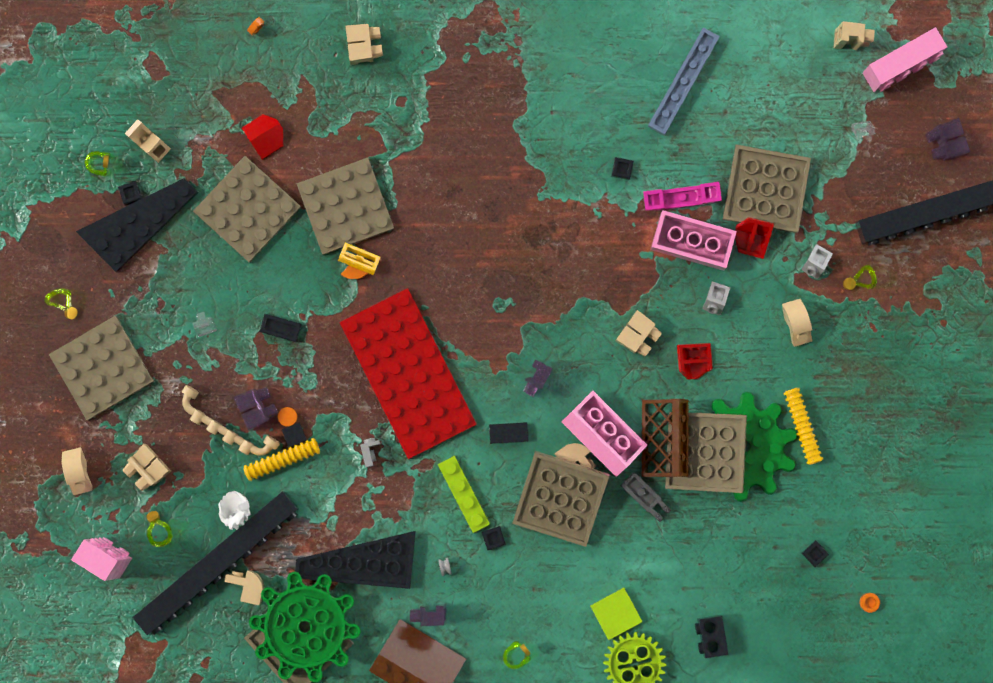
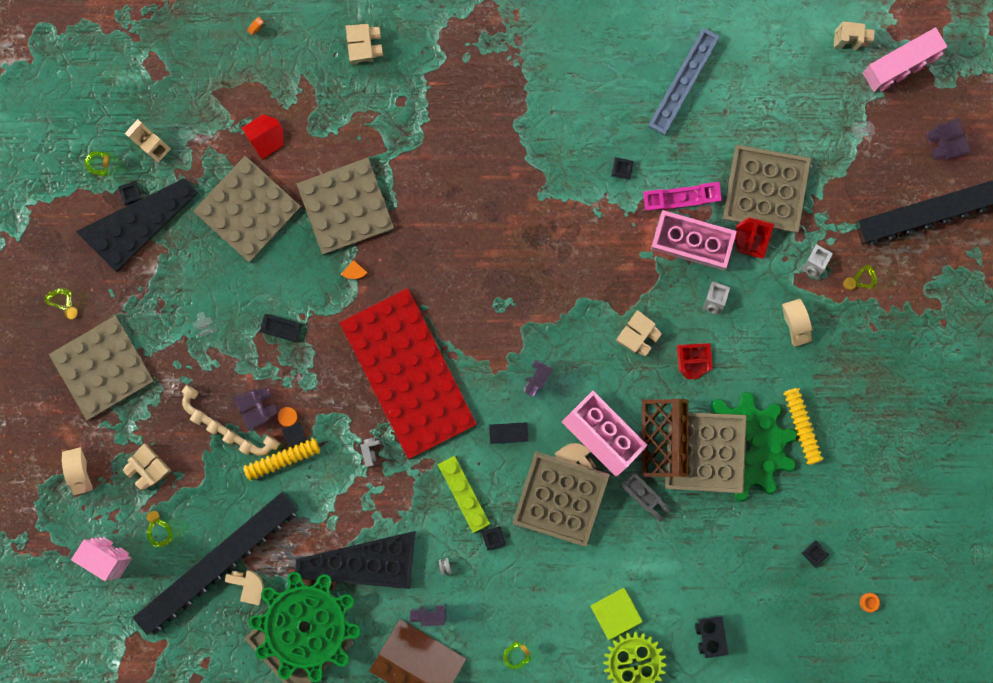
(234, 509): white hair -> none
(359, 261): yellow tile -> none

